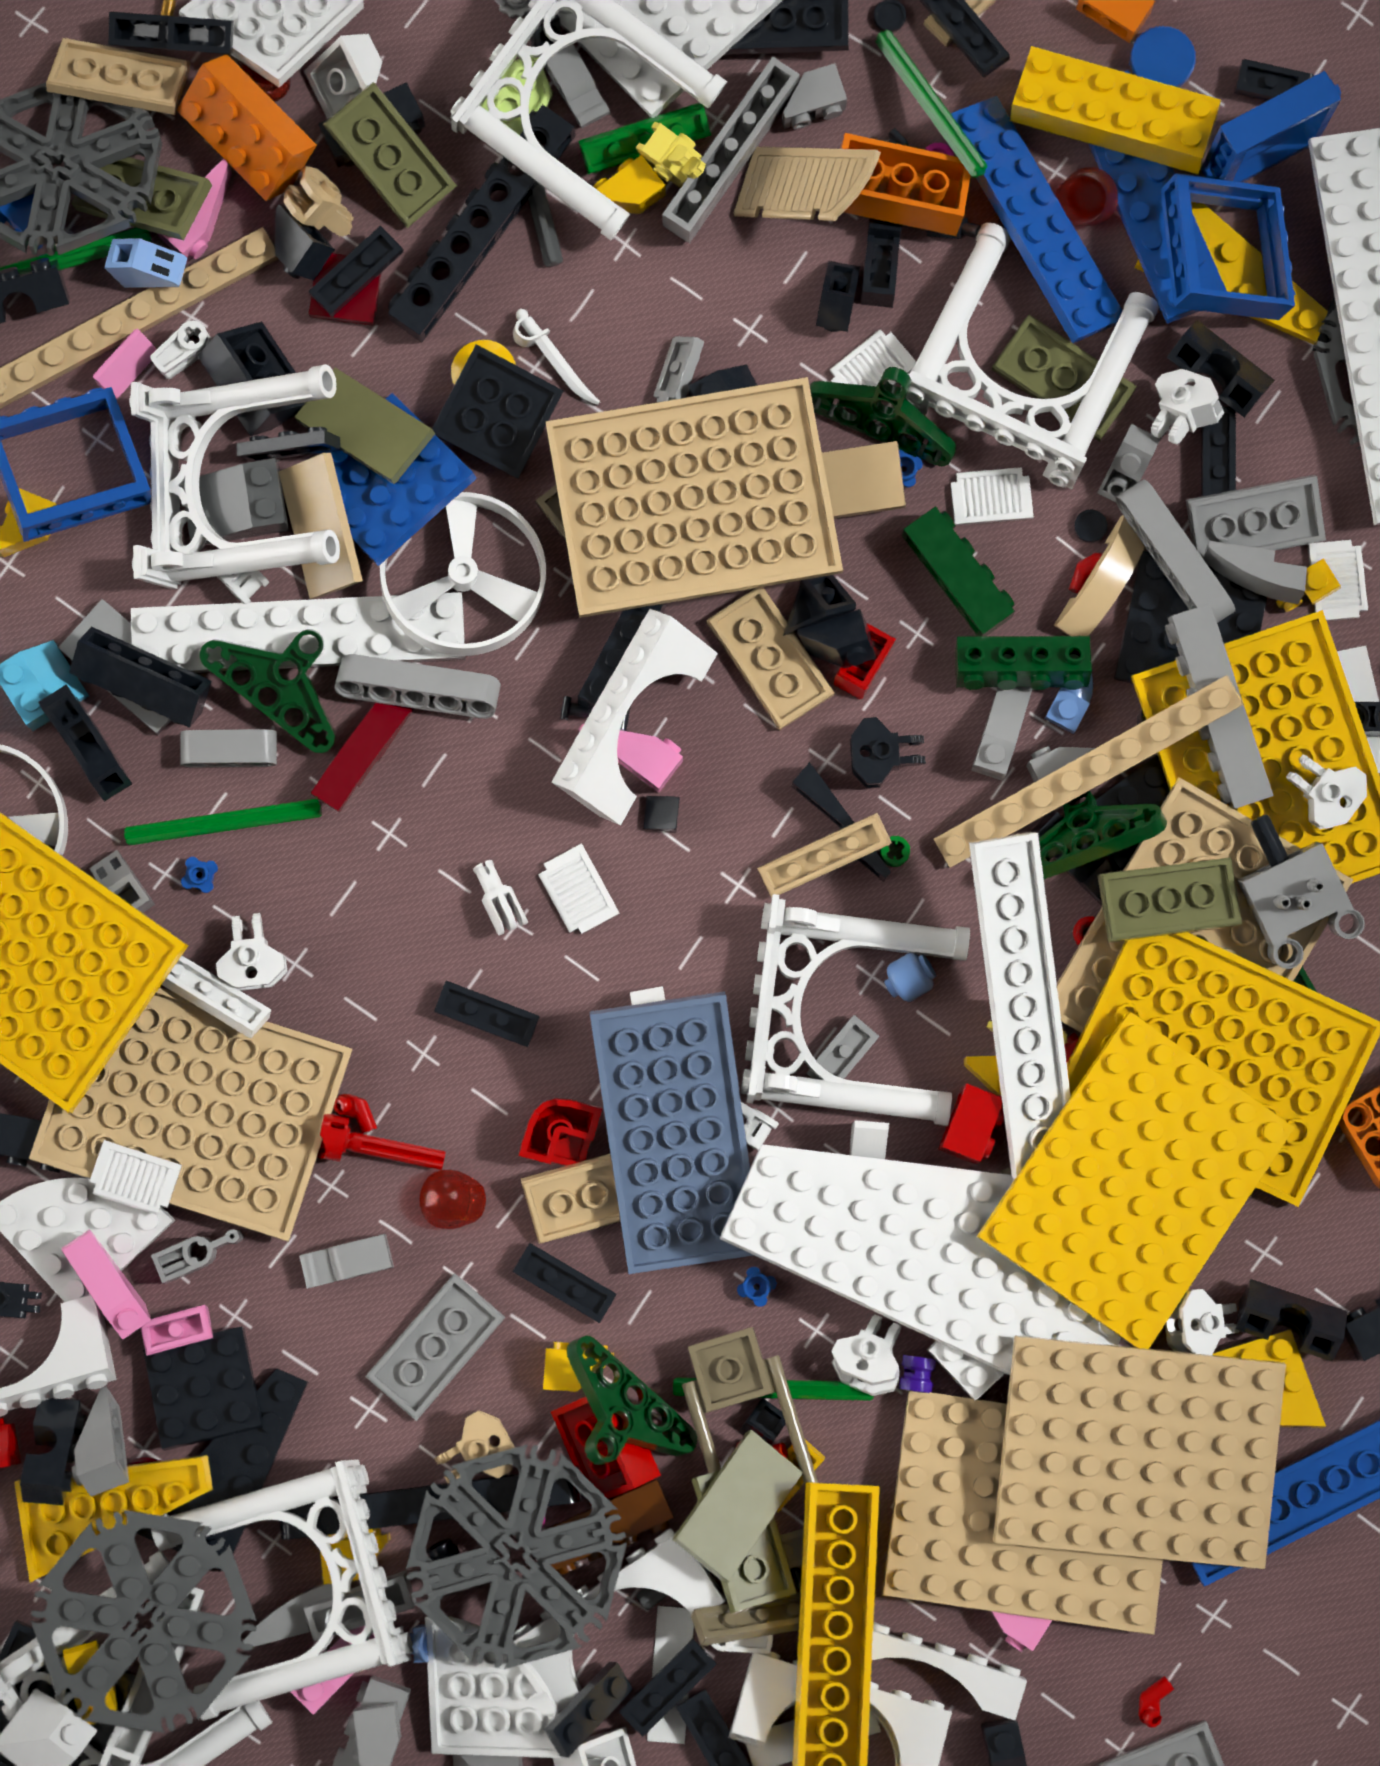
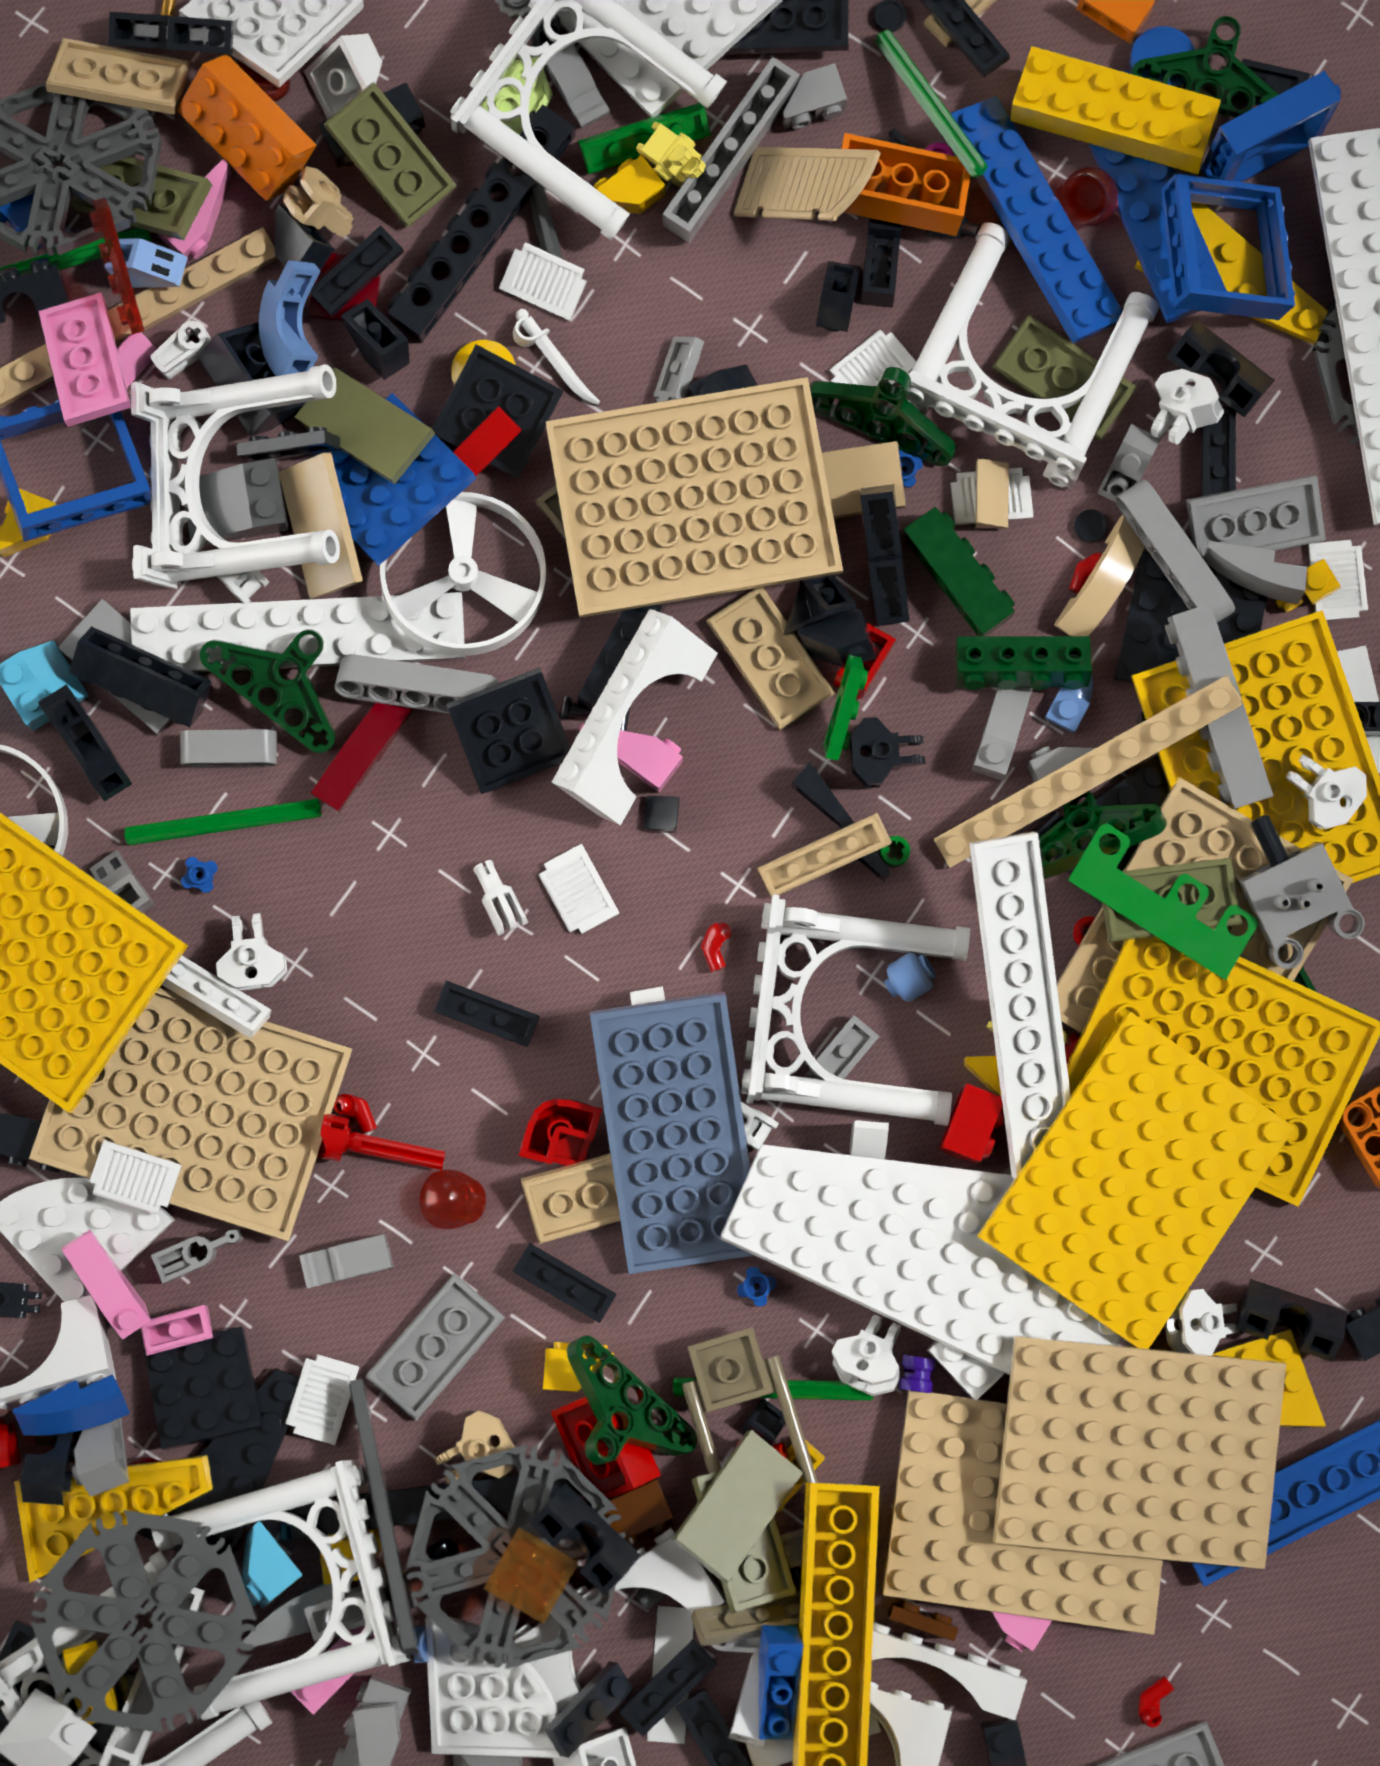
(72, 1408): none -> blue slope
(84, 359): none -> bright pink plate
(112, 253): none -> clear red plate
(265, 1567): none -> medium azure slope
(281, 319): none -> medium blue arch
(321, 1398): none -> white window
(377, 339): none -> black slope
(383, 1517): none -> dark grey tile
(487, 441): none -> red tile
(509, 730): none -> black plate
(530, 1575): none -> clear orange plate
(544, 280): none -> white window
(606, 1551): none -> black arch
(712, 943): none -> red arm
(778, 1681): none -> blue slope
(845, 707): none -> green plate
(885, 554): none -> black slope
(938, 1624): none -> reddish brown plate
(991, 494): none -> tan slope
(1162, 917): none -> green piece
(1196, 72): none -> dark green beam

